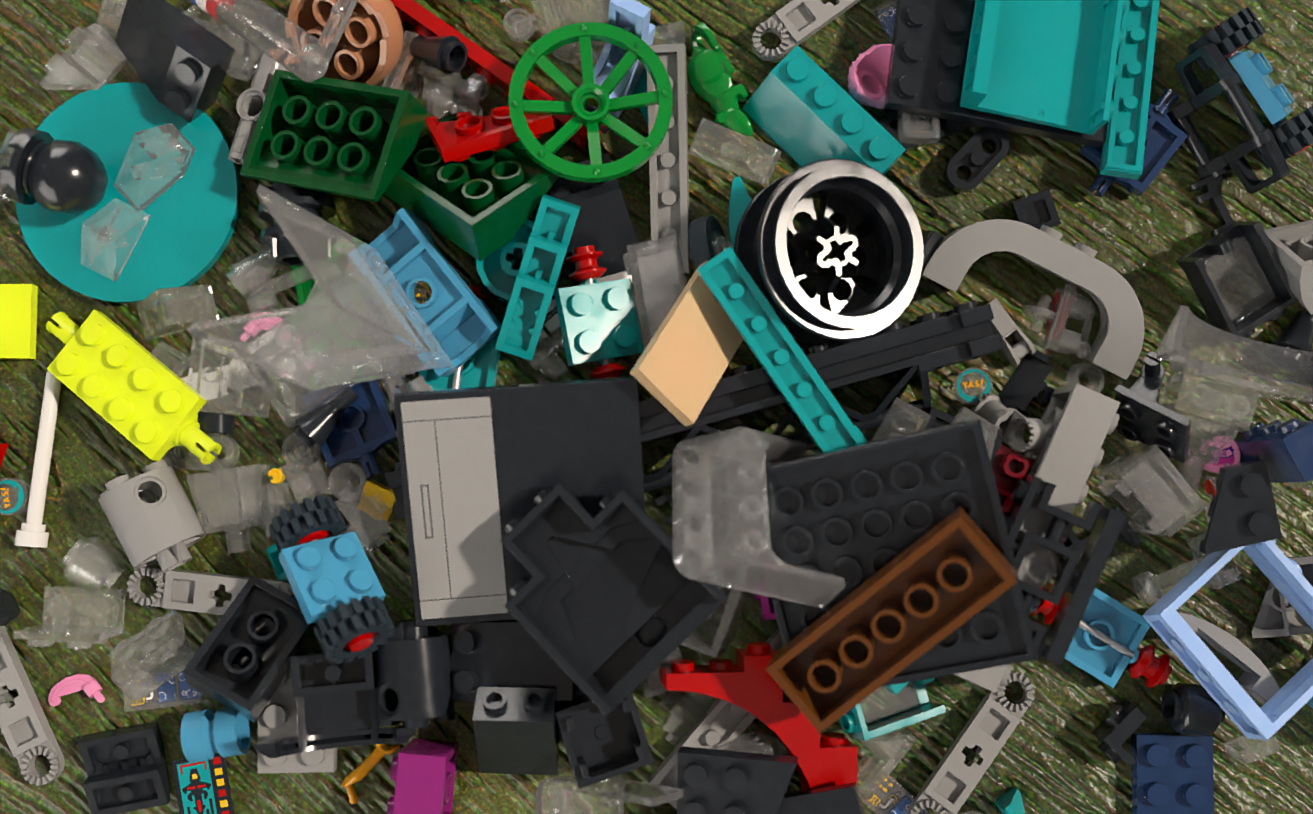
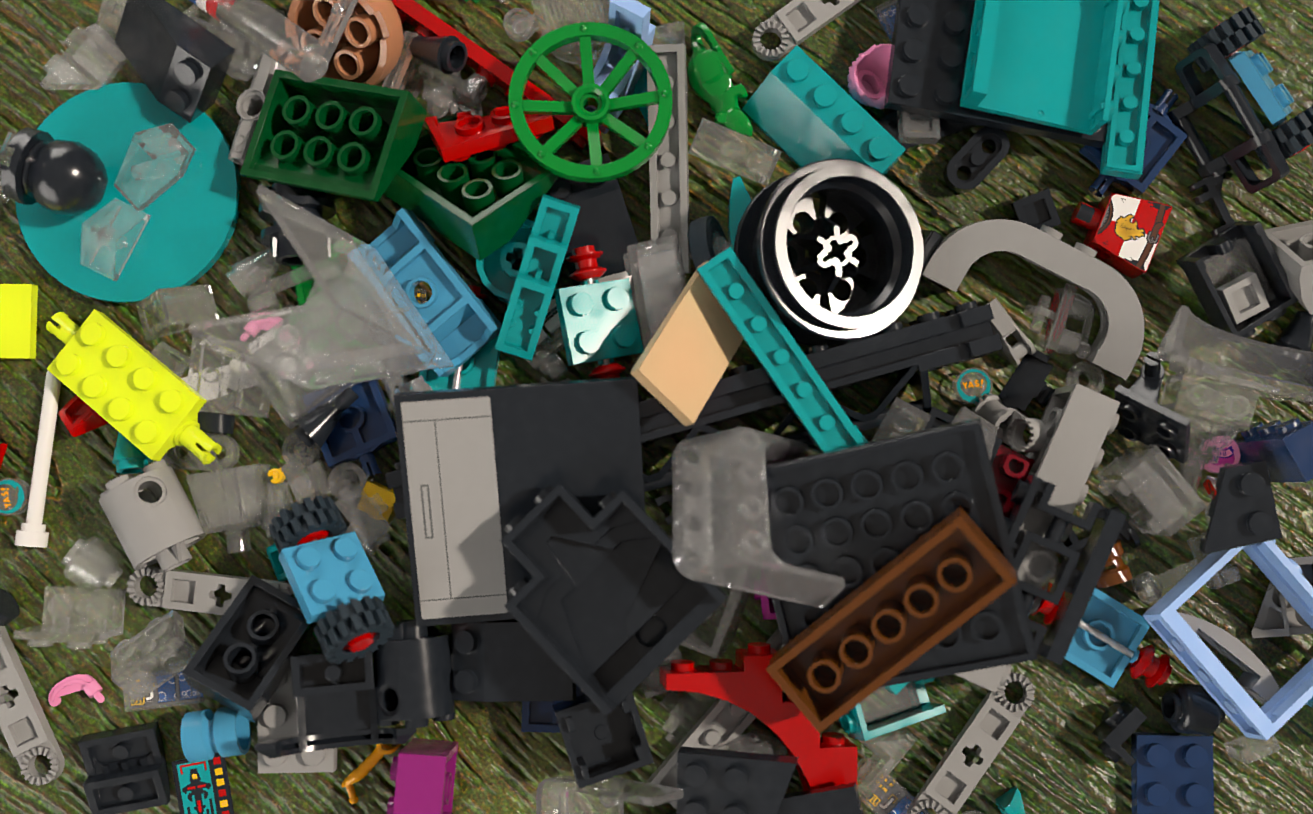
(80, 417): none -> red slope
(128, 457): none -> teal cone
(516, 730): black panel -> none
(1115, 570): none -> reddish brown wheel
(1123, 230): none -> torso
(1243, 297): none -> light grey plate

